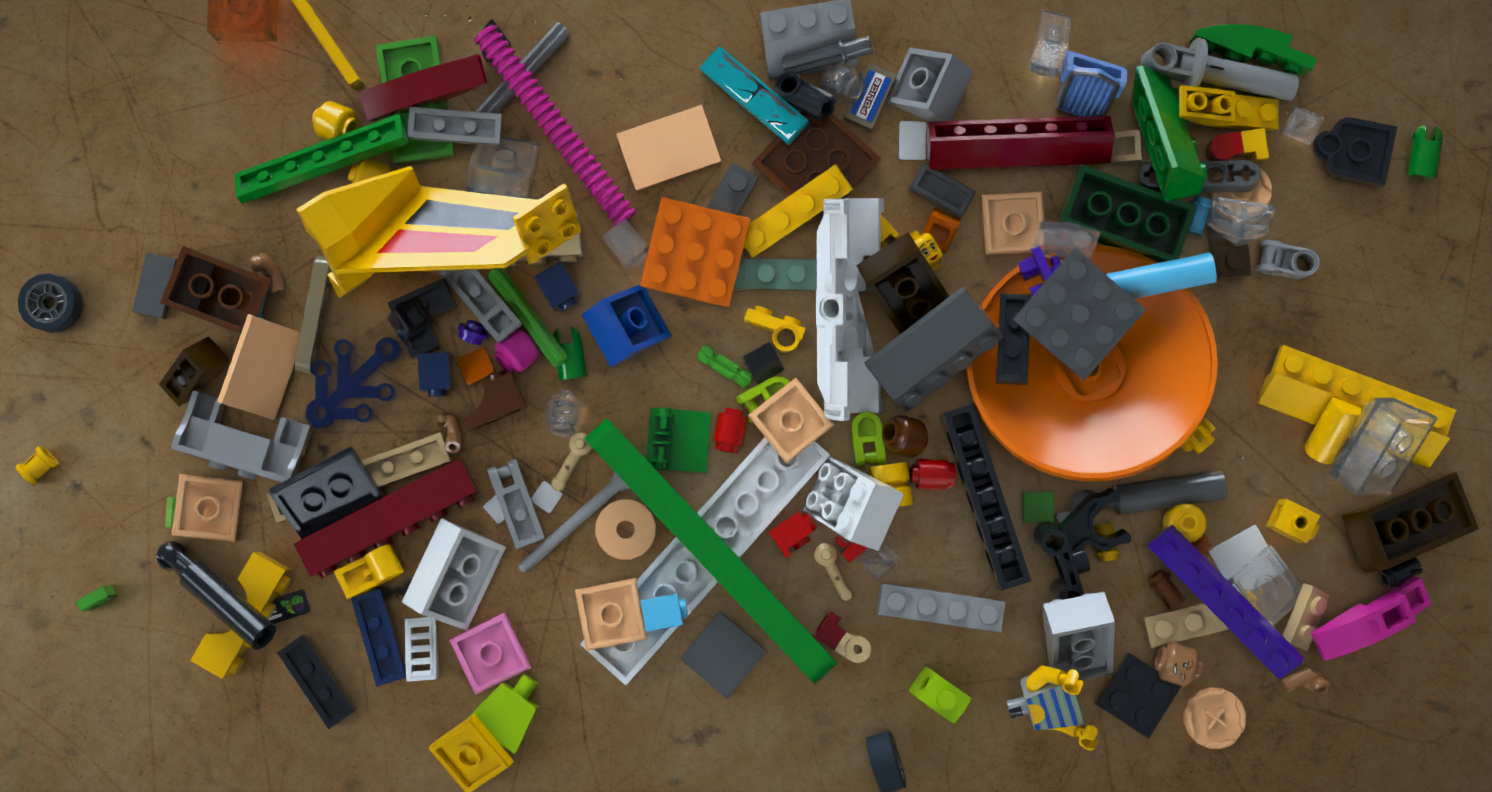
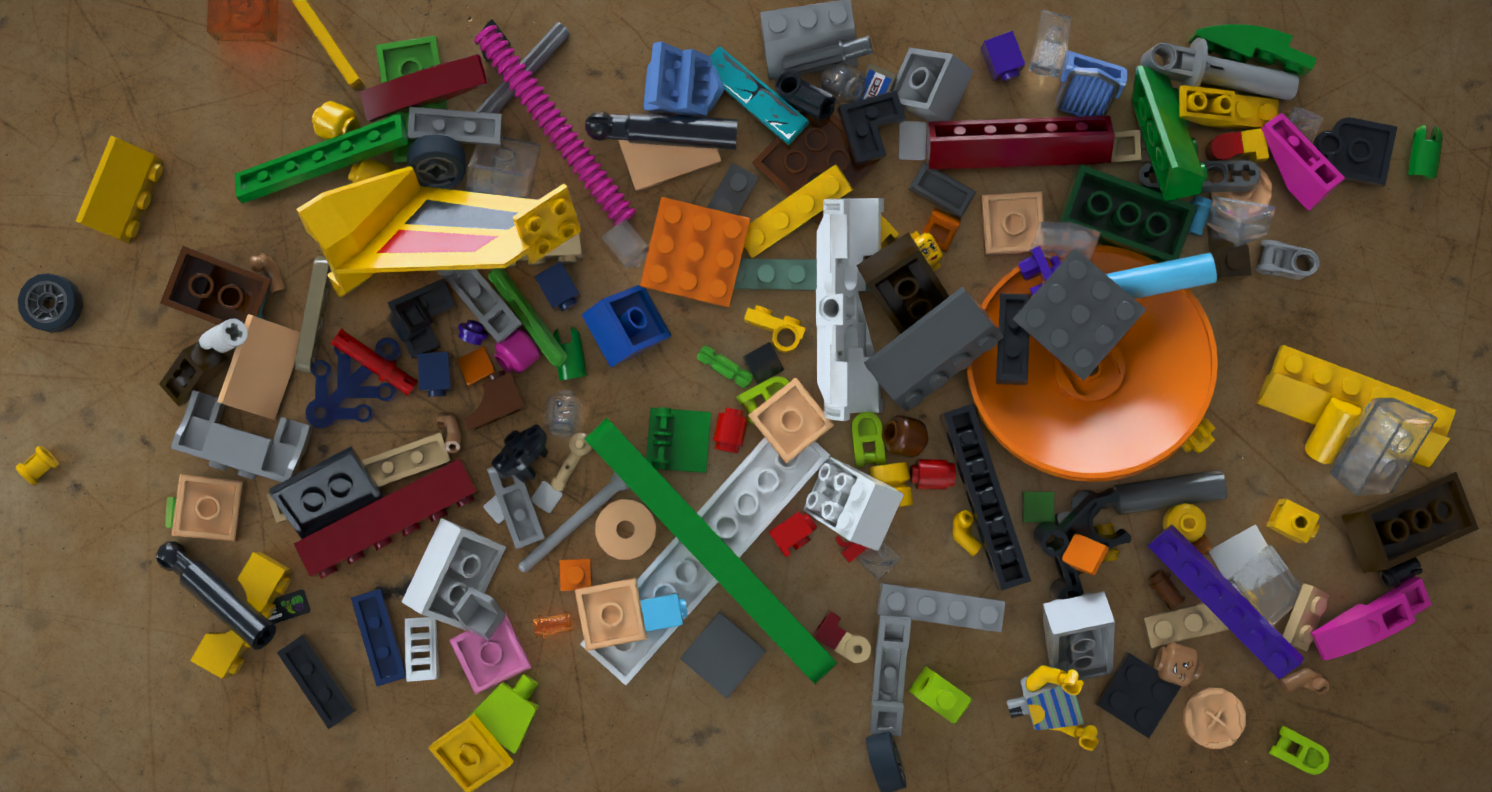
(96, 598): bright green tile -> none
(120, 190): none -> yellow slope
(152, 284): dark grey tile -> none
(224, 336): none -> white hinge
(369, 571): yellow plate -> none
(374, 362): none -> red pin
(437, 161): none -> black wheel
(479, 613): none -> light grey panel
(520, 452): none -> black plate
(552, 624): none -> clear orange pin
(575, 574): none -> orange plate
(664, 130): none -> black piece
(681, 82): none -> medium blue piece
(826, 555): tan piece -> none
(864, 118): none -> black plate
(889, 674): none -> light grey slope
(962, 532): none -> yellow arm
(1003, 57): none -> dark purple brick
(1085, 554): none -> orange slope
(1301, 164): none -> dark pink slope
(1309, 757): none -> lime plate

